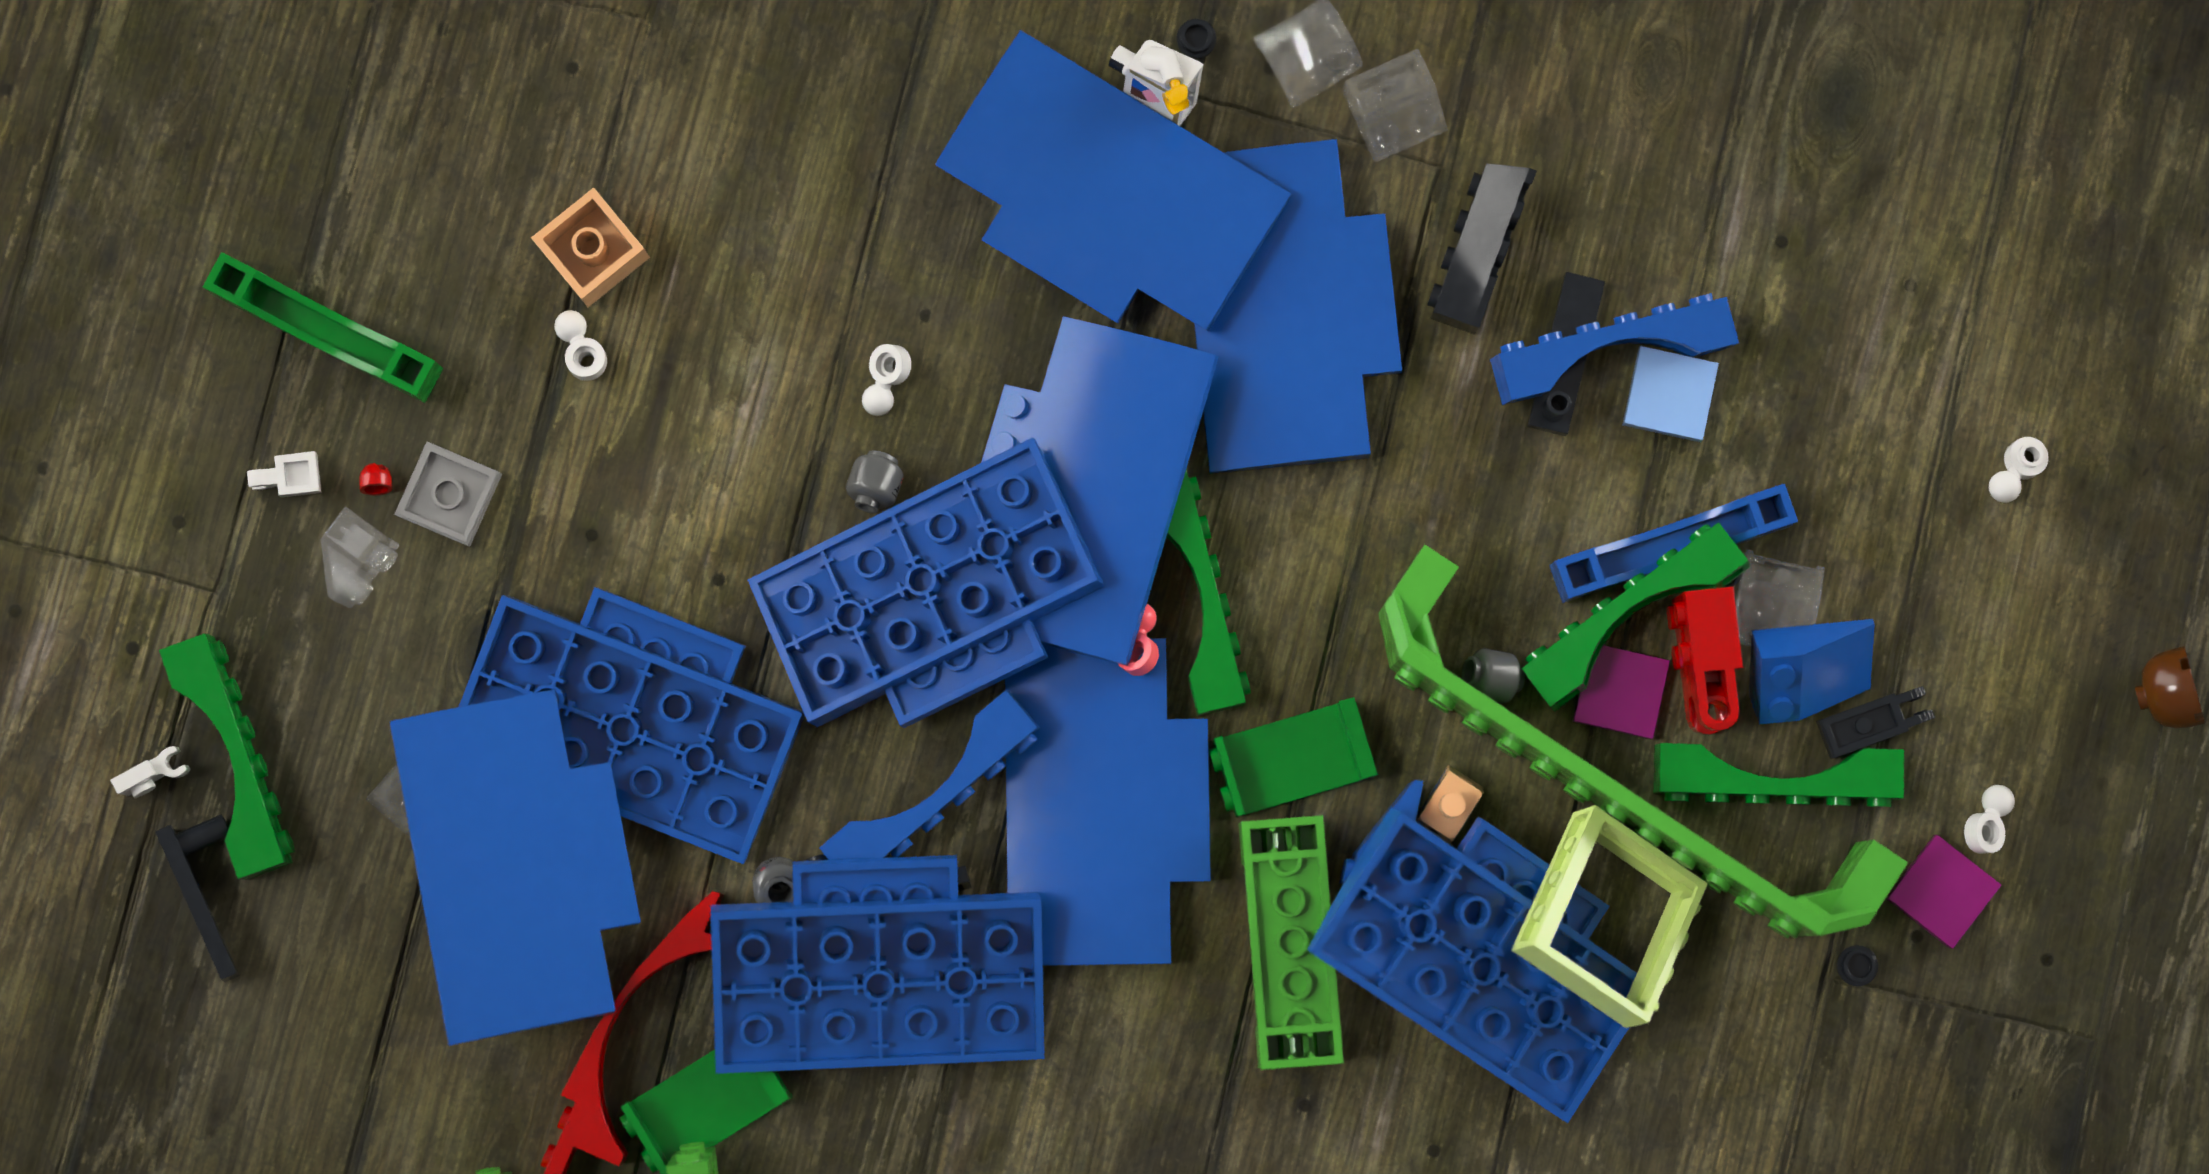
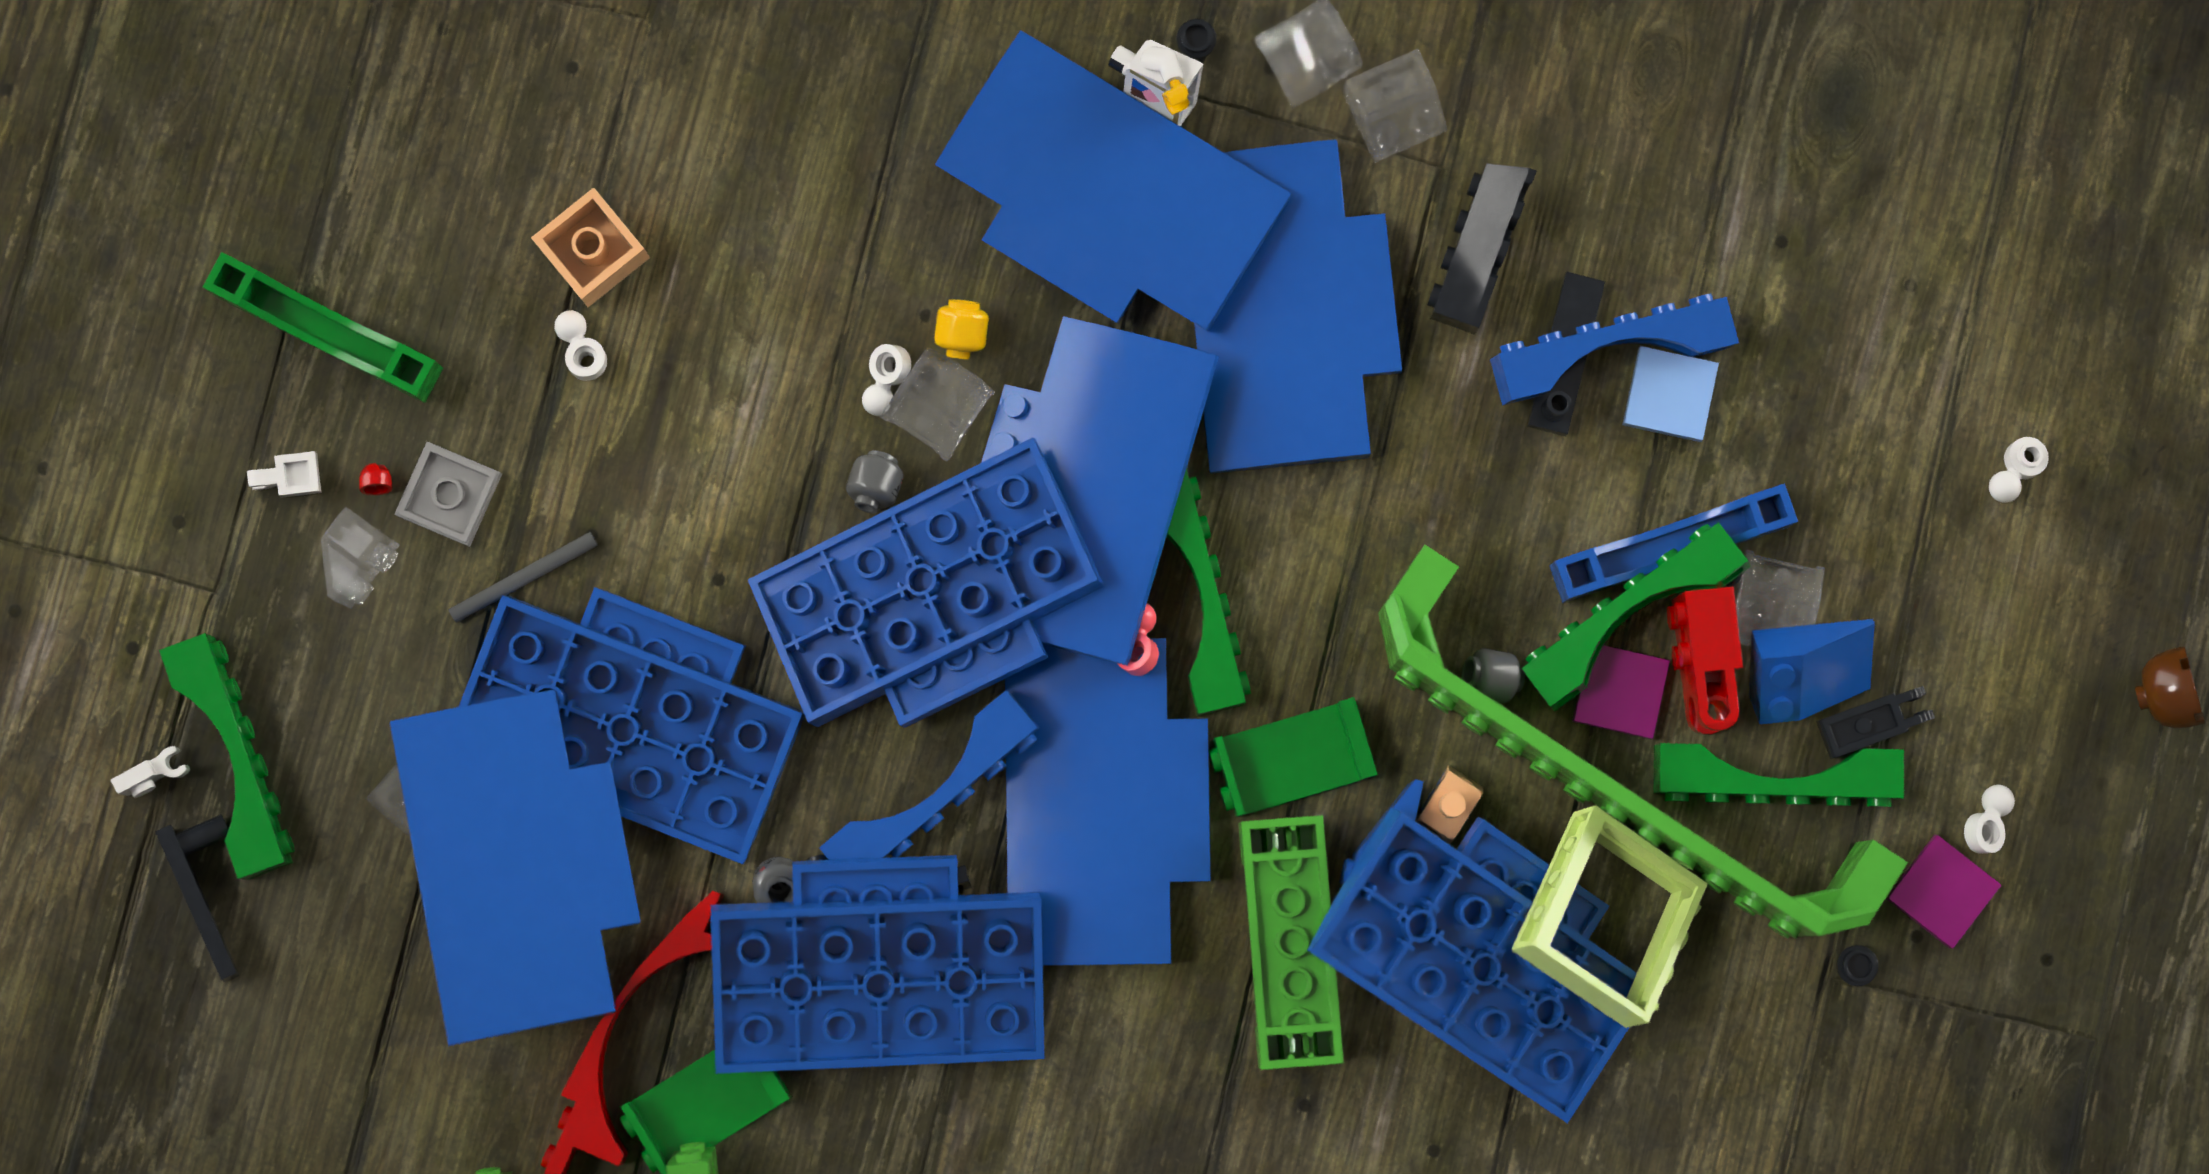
(523, 577): none -> dark grey bar
(938, 402): none -> clear slope
(961, 328): none -> yellow head

